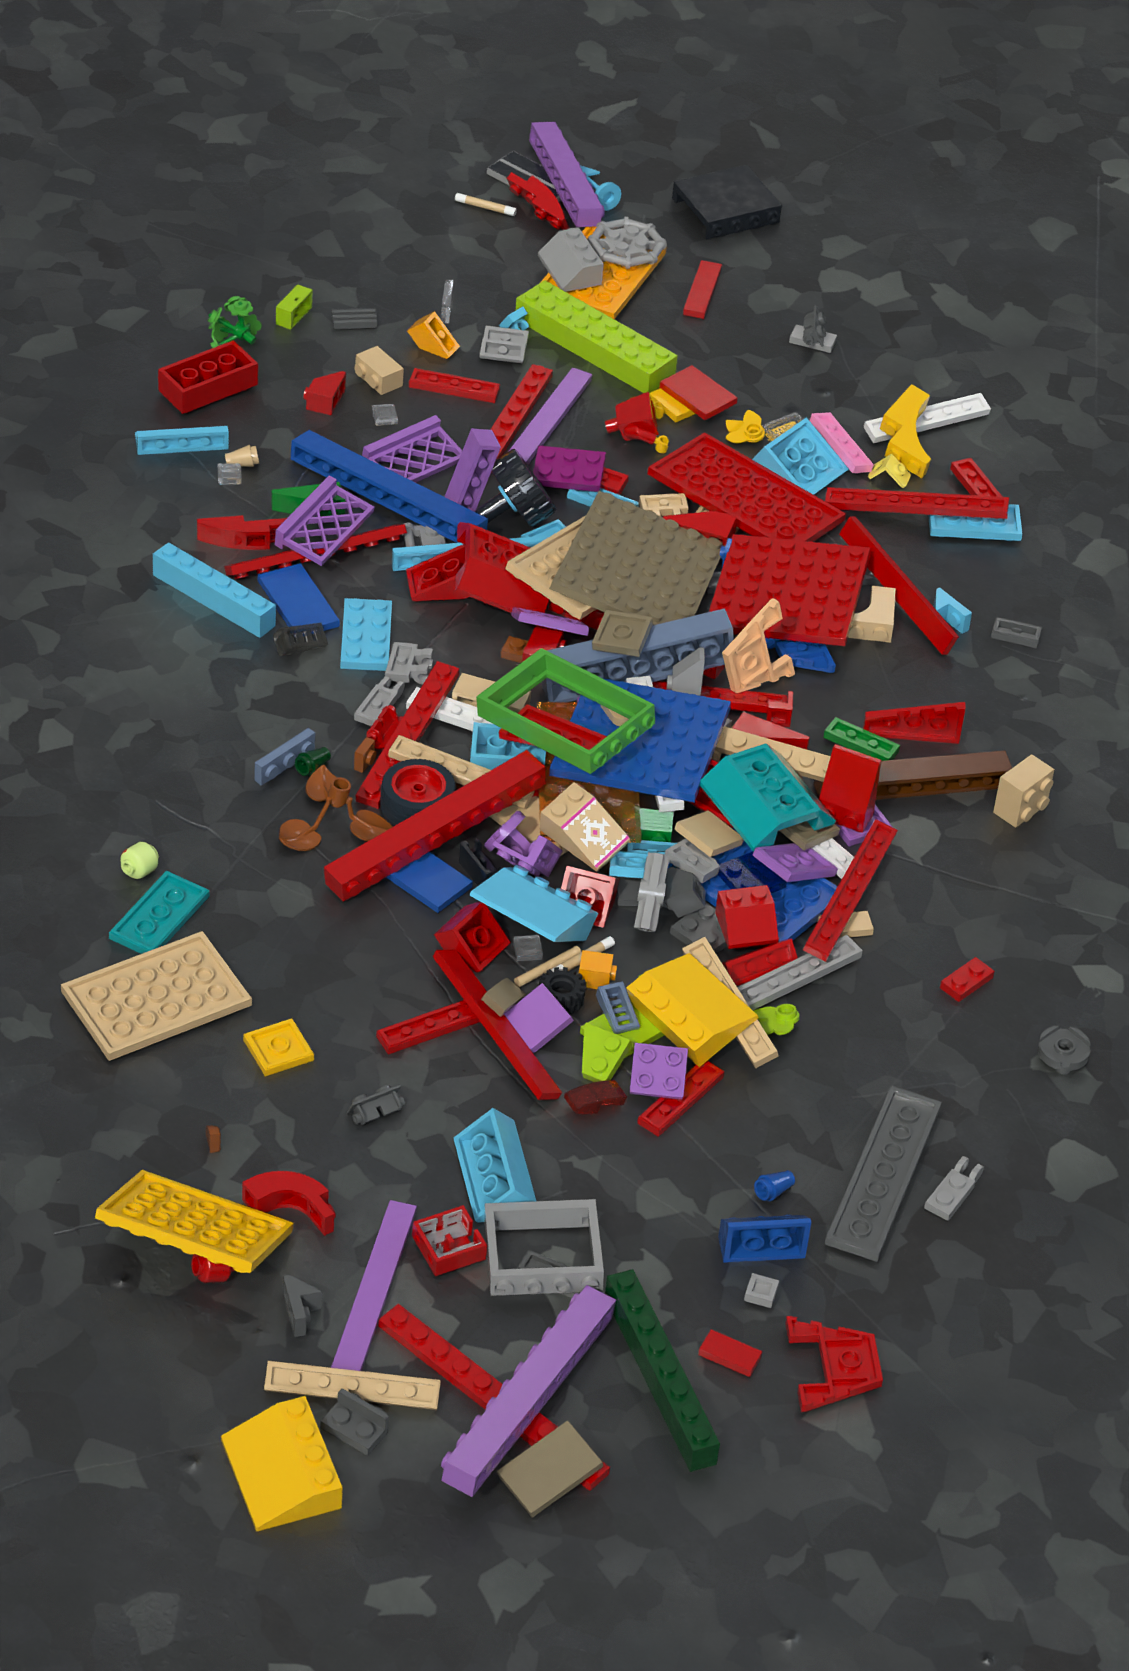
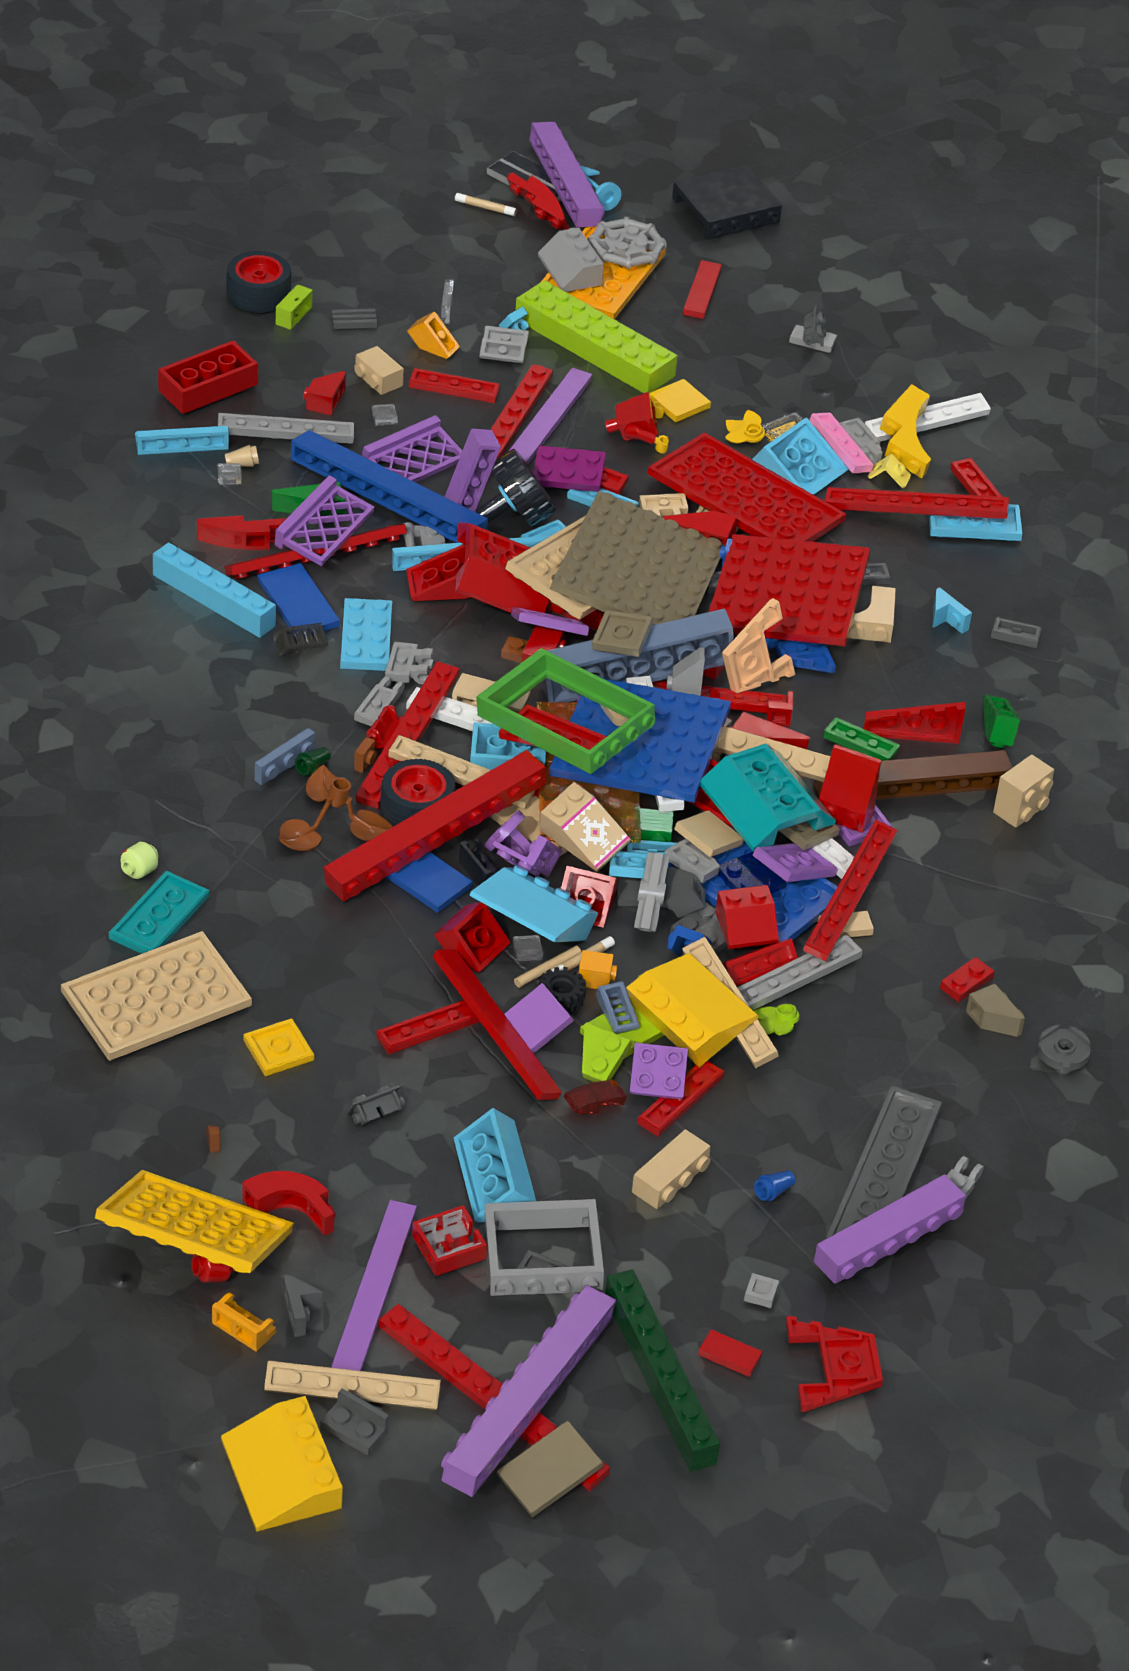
(241, 1323): none -> light orange hinge
(245, 328): bright green plant -> none
(258, 281): none -> black wheel
(285, 427): none -> light grey plate
(503, 996): dark tan slope -> none
(671, 1169): none -> tan brick
(683, 937): none -> blue bracket
(698, 392): tile -> none
(764, 1238): blue slope -> none
(863, 438): none -> light grey hinge
(889, 1229): none -> medium lavender brick
(906, 593): red tile -> none
(995, 1012): none -> dark tan slope
(999, 721): none -> green slope

